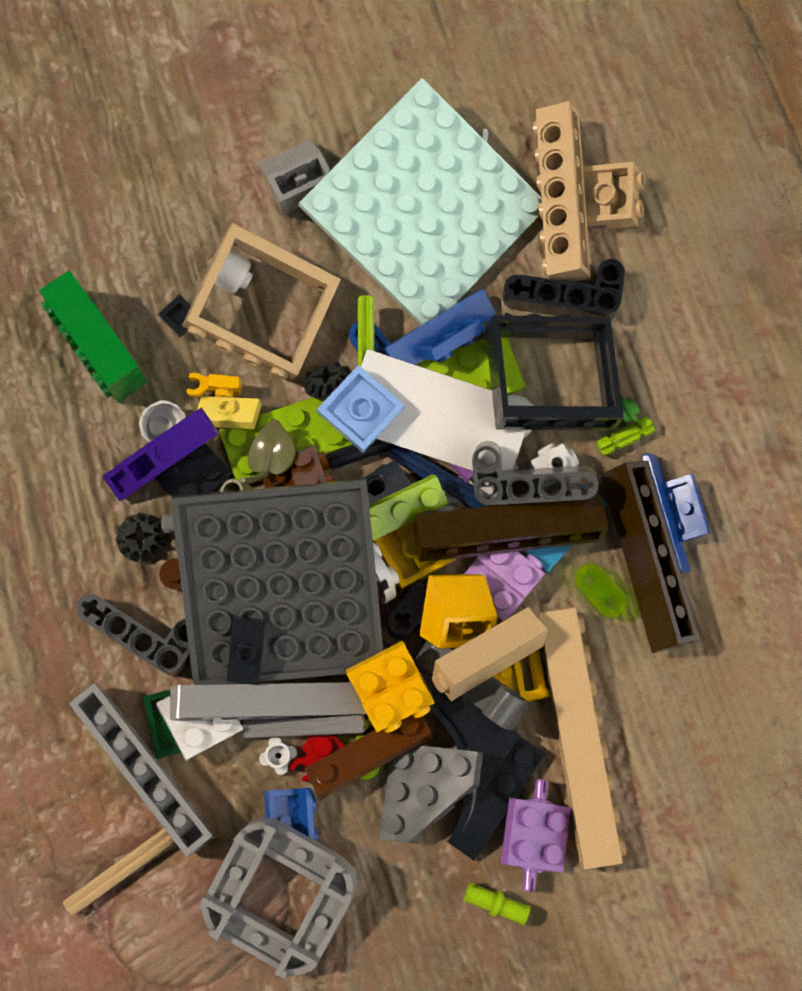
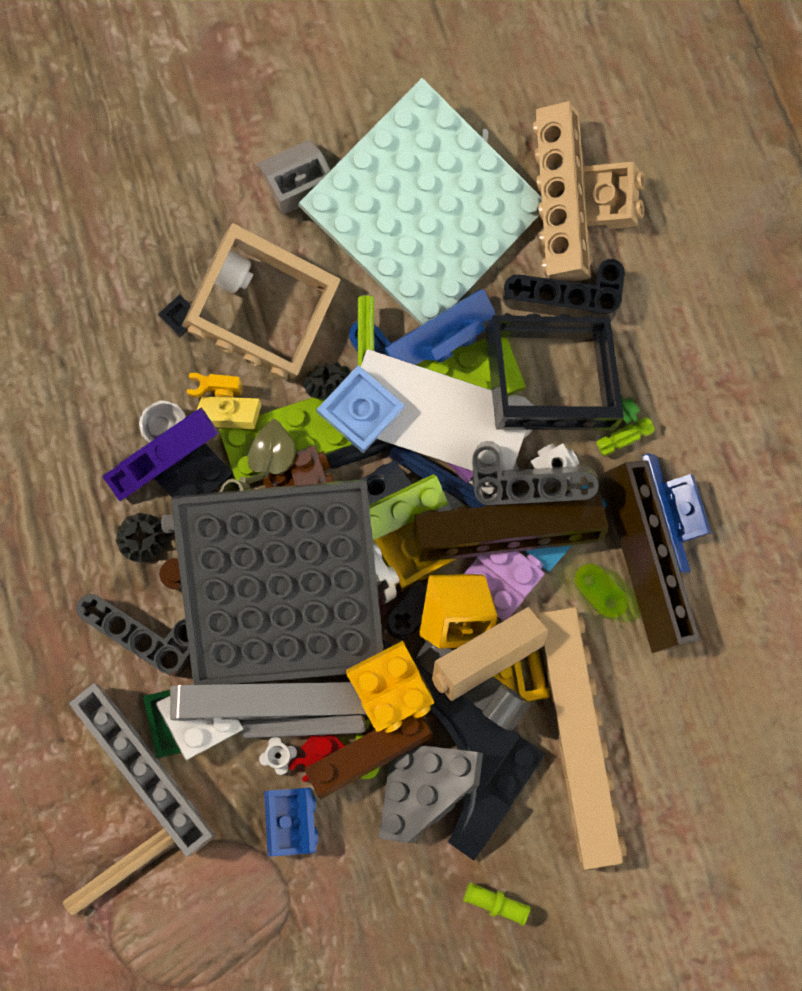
(91, 337): green brick -> none
(246, 650): black plate -> none
(255, 935): light grey plate -> none
(535, 835): medium lavender plate -> none

